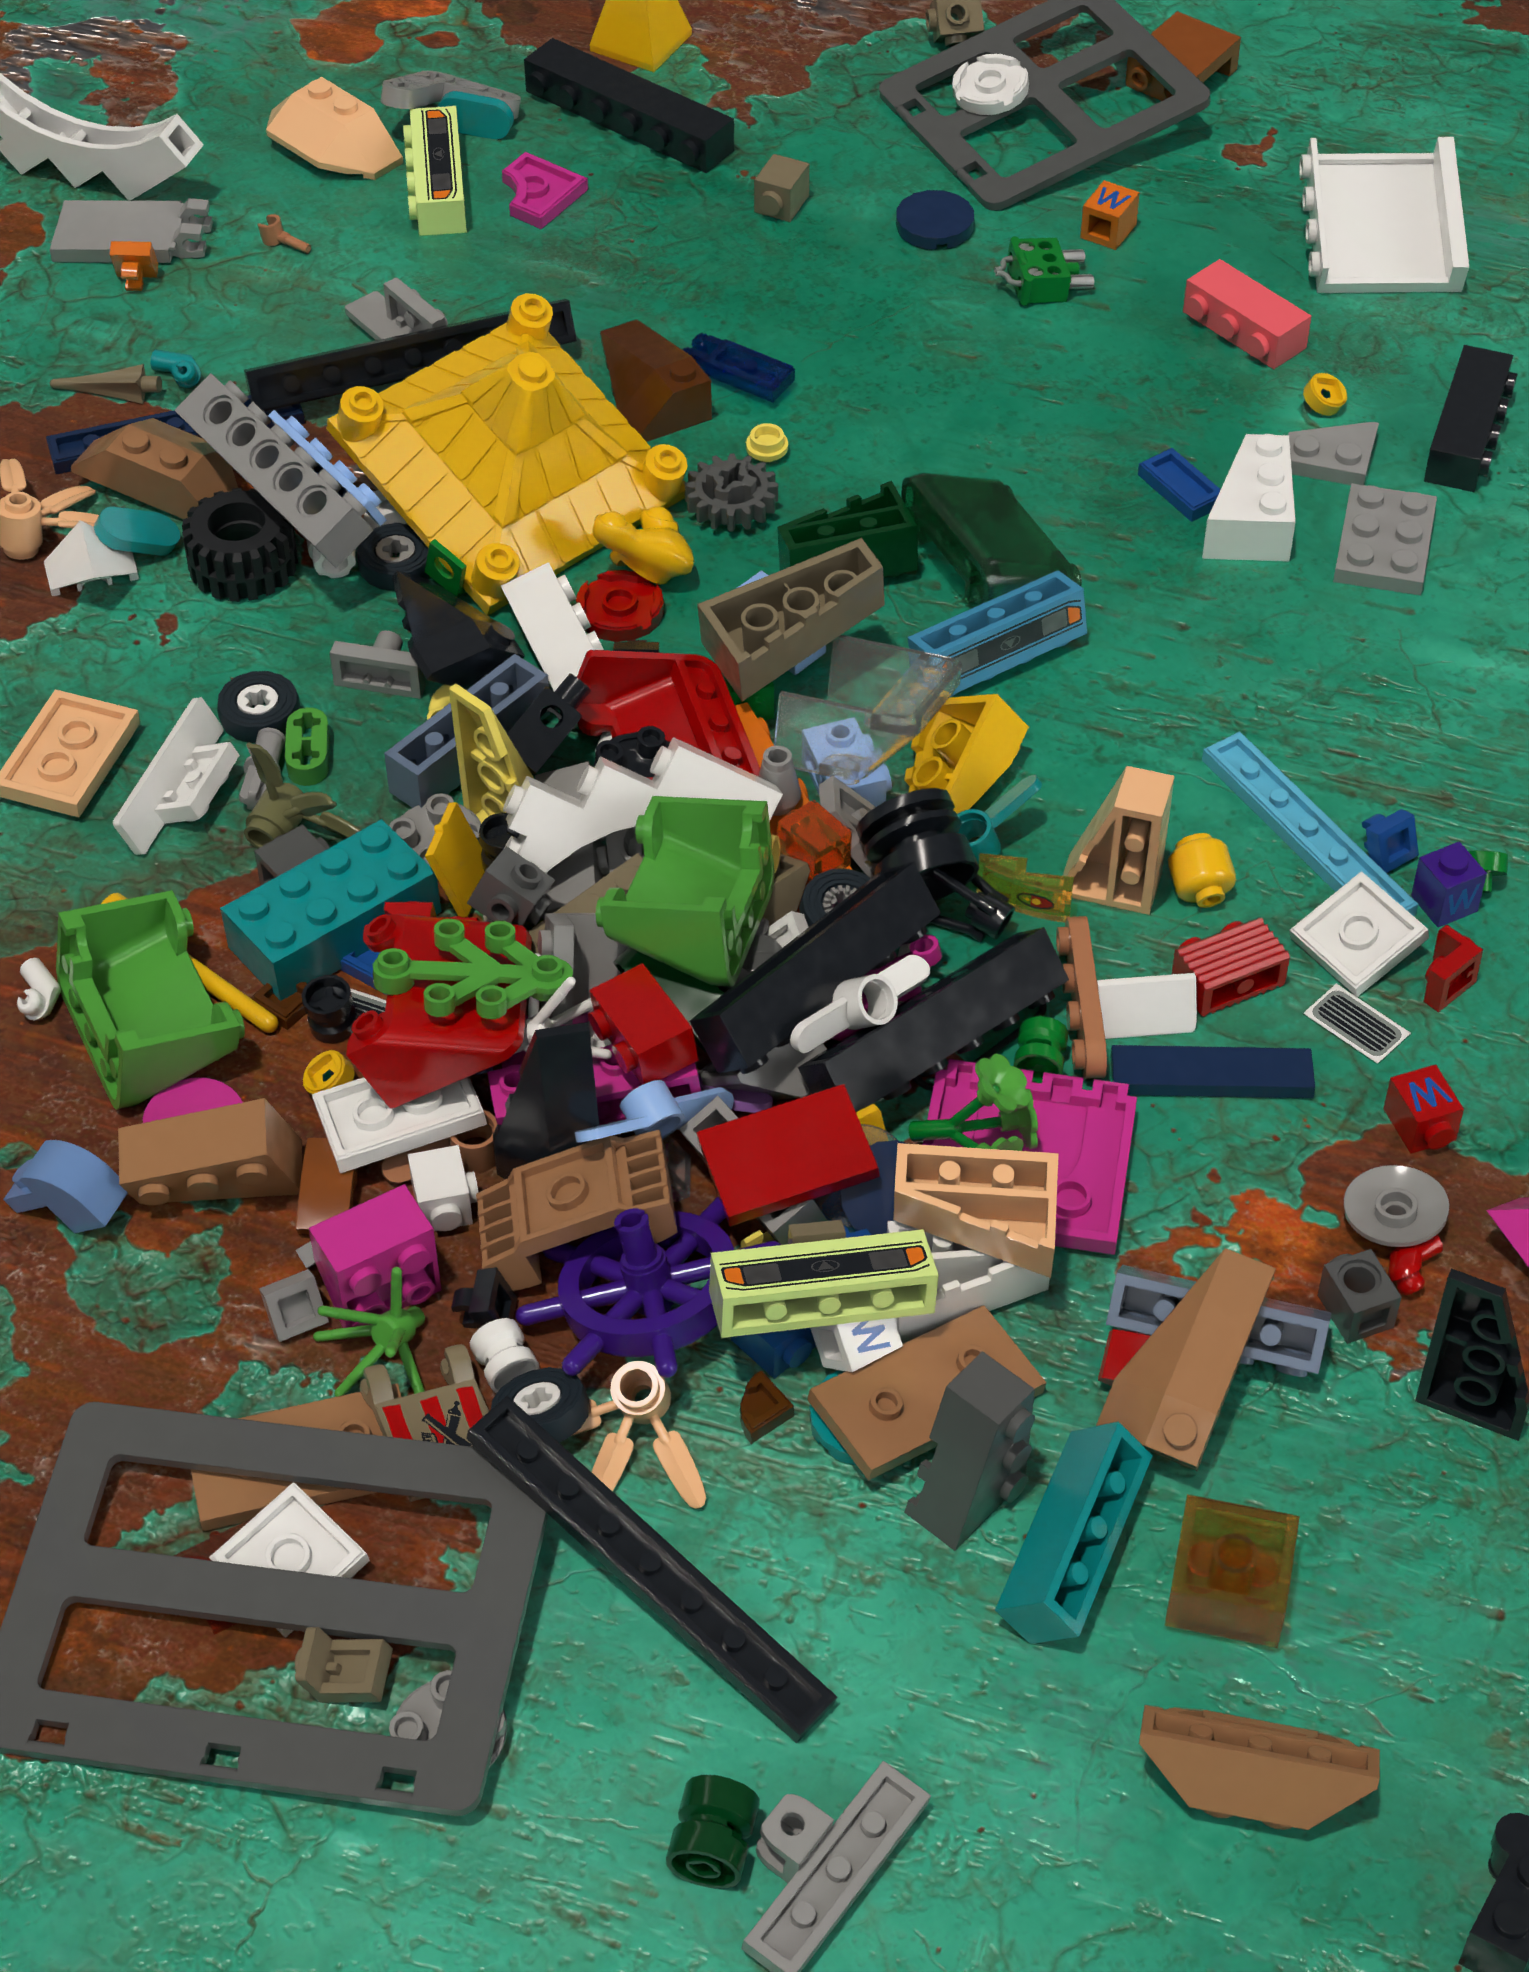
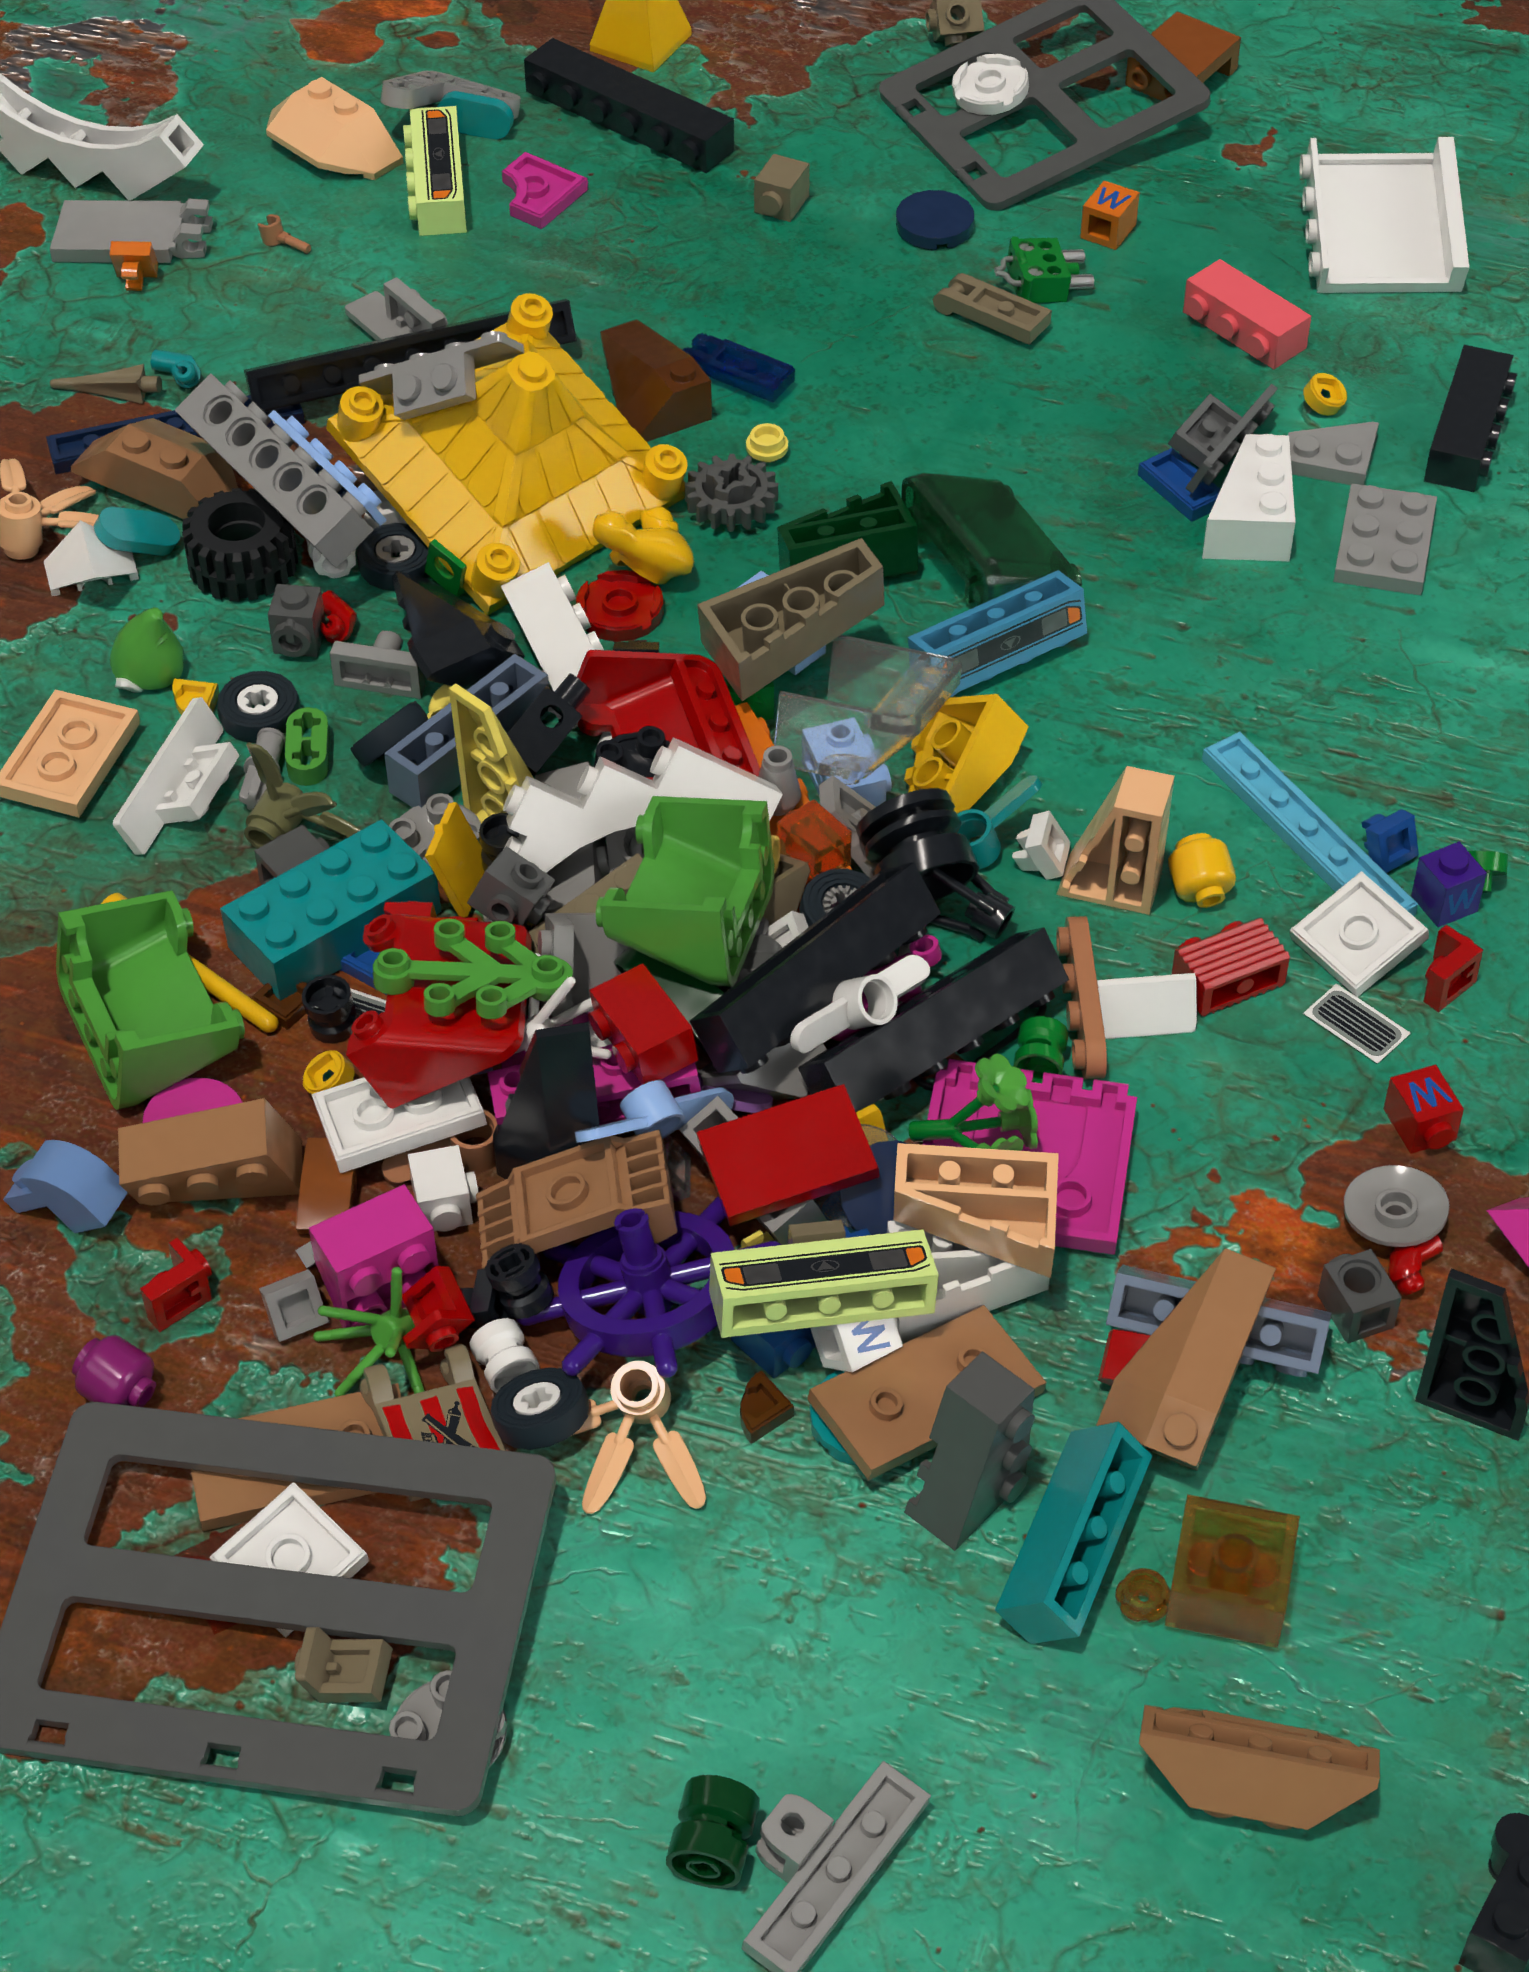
(43, 990): white arm -> none
(114, 1372): none -> magenta head
(146, 653): none -> bright green hat
(178, 1290): none -> red bracket
(186, 690): none -> yellow tile
(296, 620): none -> dark grey brick
(340, 616): none -> red arm
(388, 733): none -> black bush
(436, 1311): none -> red bracket
(439, 378): none -> light grey bracket
(520, 1283): none -> black wheel
(652, 1569): black tile -> none
(993, 308): none -> dark tan plate
(1030, 893): clear yellow slope -> none
(1043, 847): none -> white tile
(1145, 1583): none -> clear orange plate
(1214, 1071): dark blue tile -> none
(1216, 433): none -> dark grey bracket

